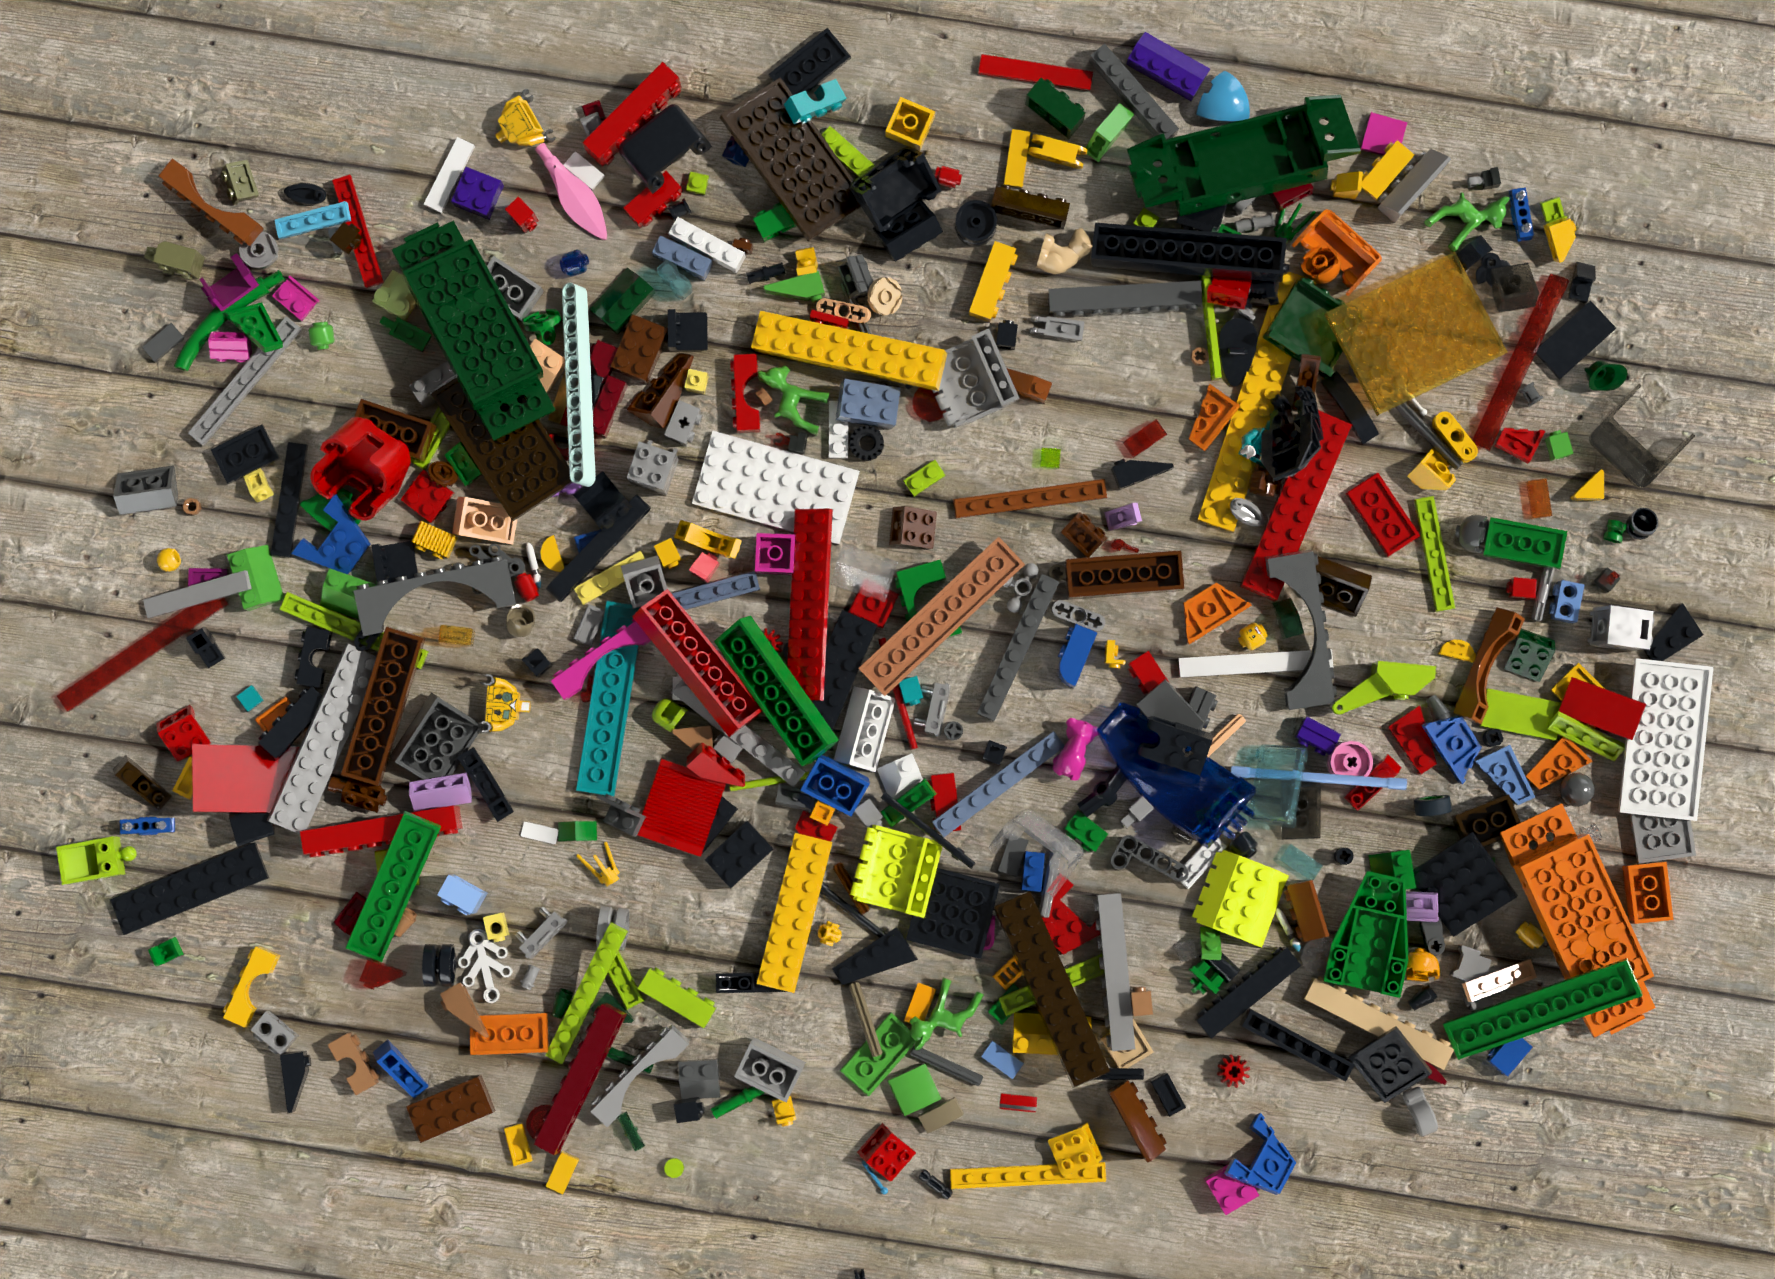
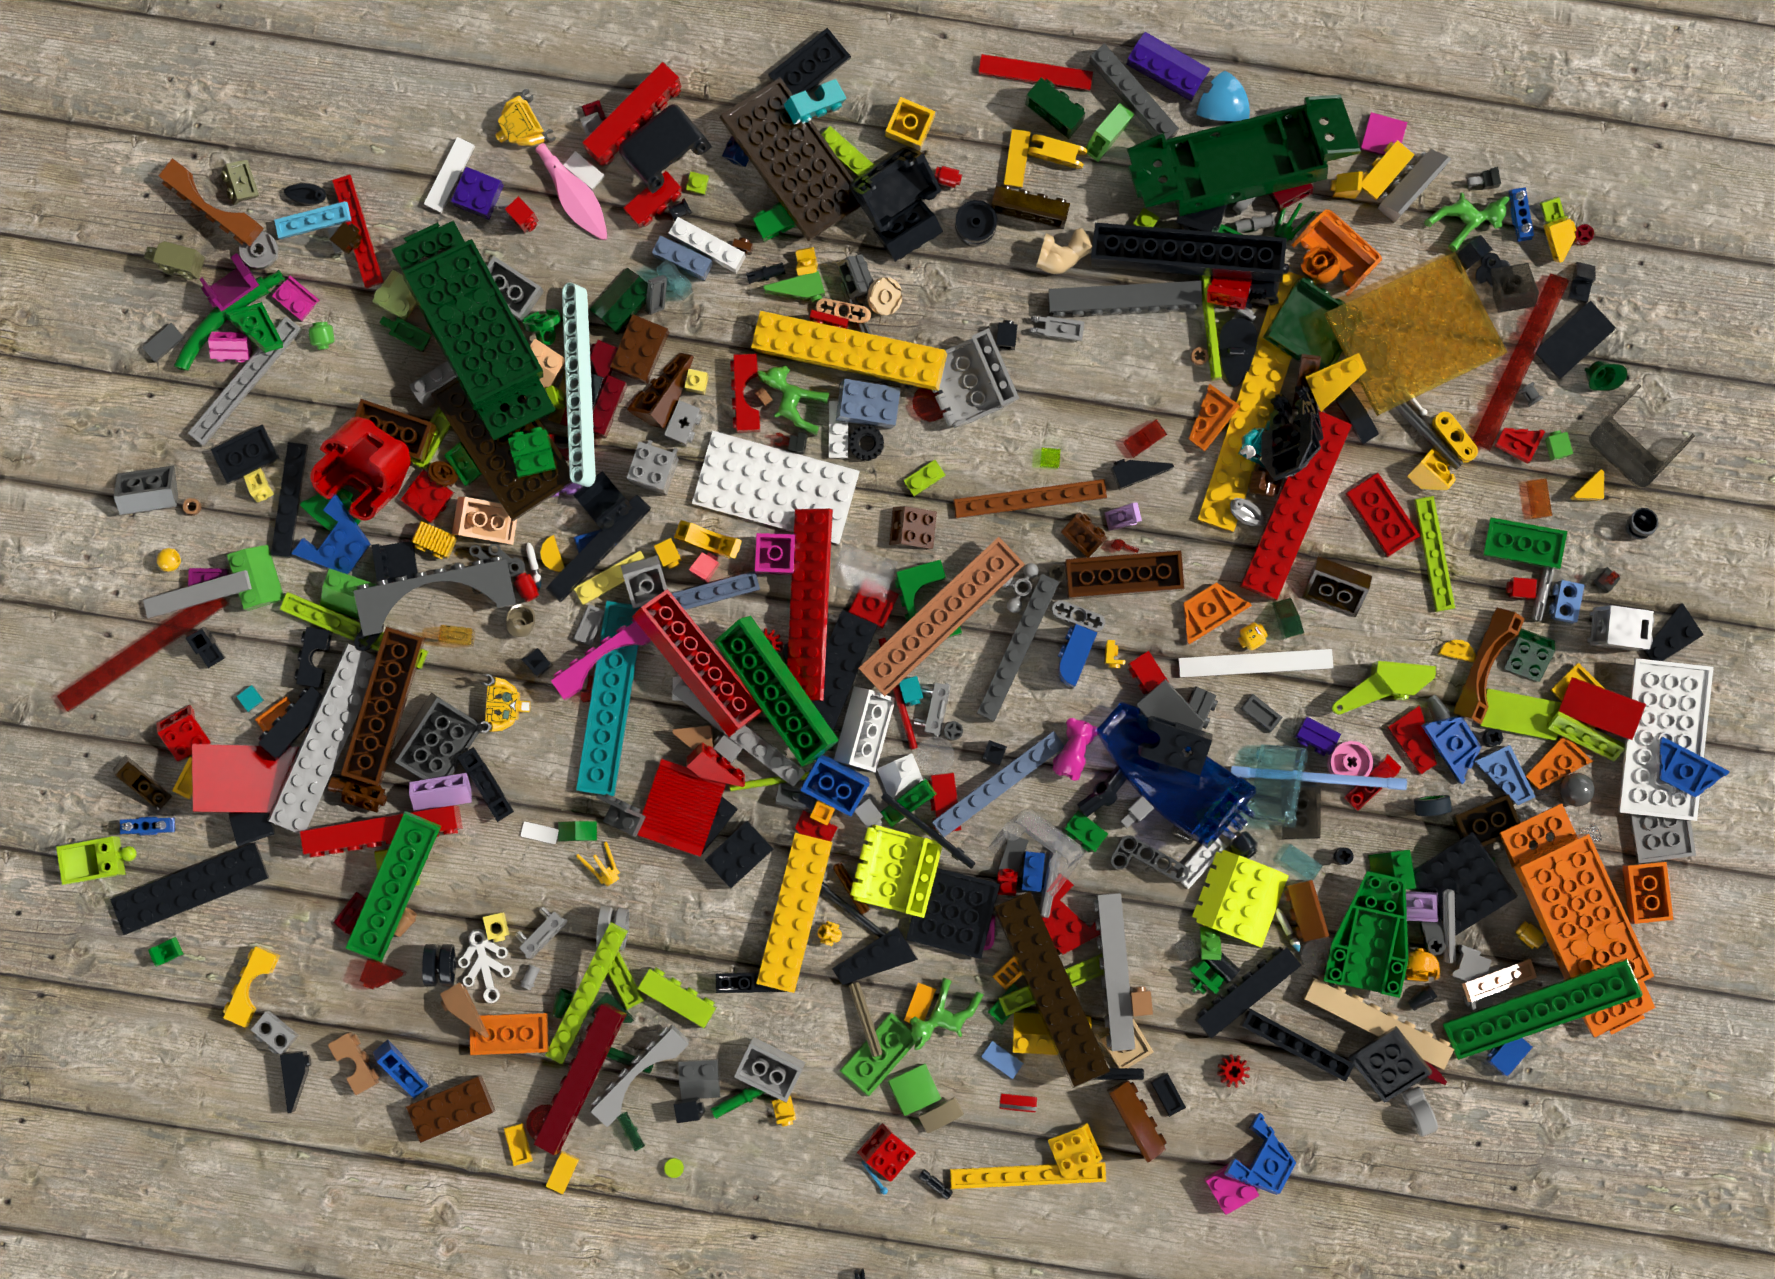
(462, 894): light blue brick -> none
(532, 452): none -> green plate
(556, 396): none -> lime plate
(574, 263): clear blue head -> none
(656, 294): none -> dark grey tile
(668, 714): lime helmet -> none
(687, 331): black bracket -> none
(924, 757): none -> clear plate
(947, 1065): dark grey axle -> none
(992, 282): yellow brick -> none
(1008, 882): none -> red bracket
(1030, 385): dark orange slope -> none
(1232, 726): light nougat axle -> none
(1261, 713): none -> dark grey tile
(1315, 682): dark grey arch -> none
(1335, 379): none -> yellow wing
(1449, 925): none -> light grey axle
(1472, 533): dark grey cylinder -> none
(1587, 234): none -> dark red wheel
(1614, 531): green wheel -> none
(1687, 769): none -> blue wing

